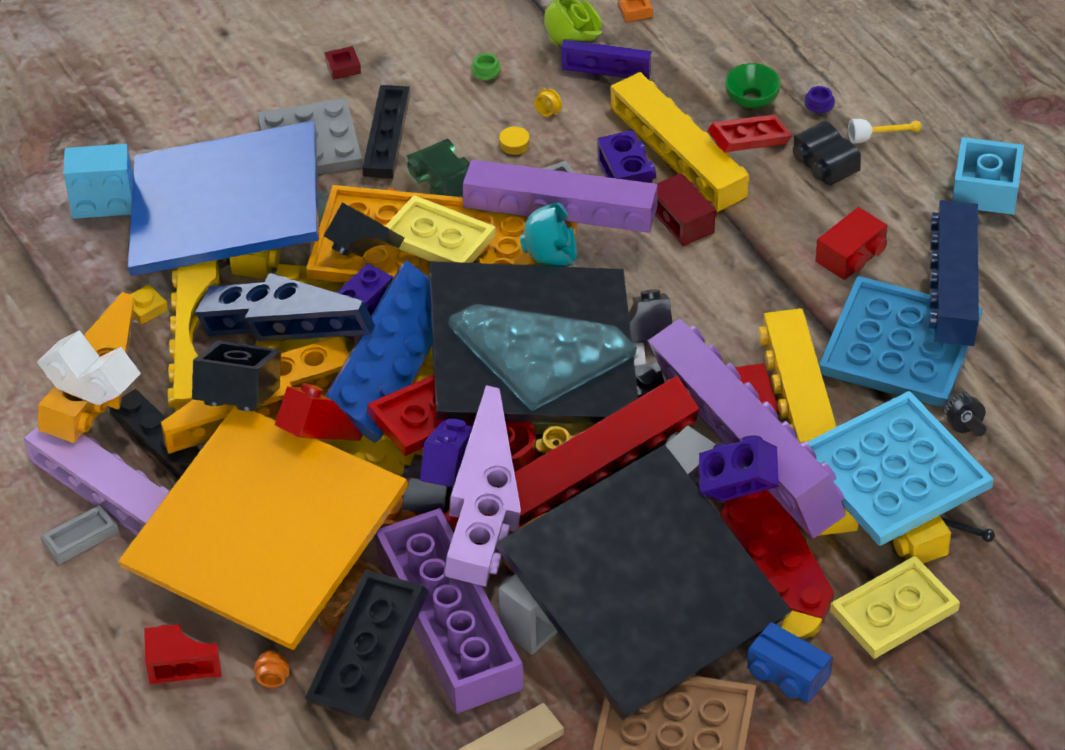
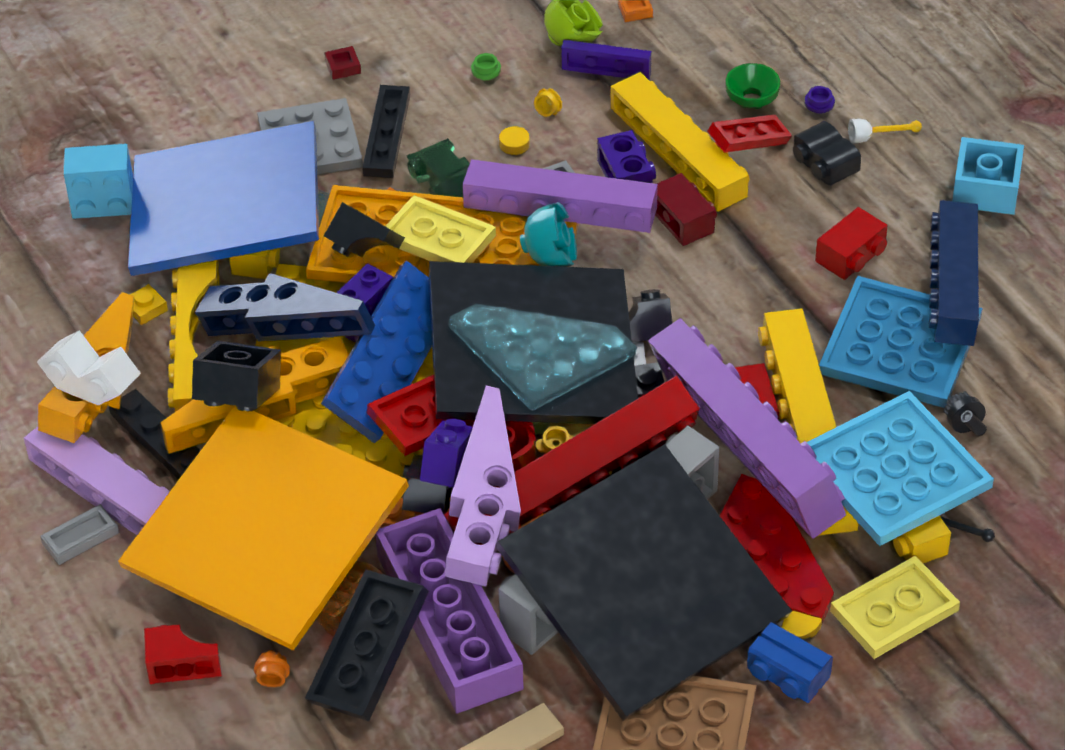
(314, 416): red slope -> none
(738, 468): dark purple brick -> none

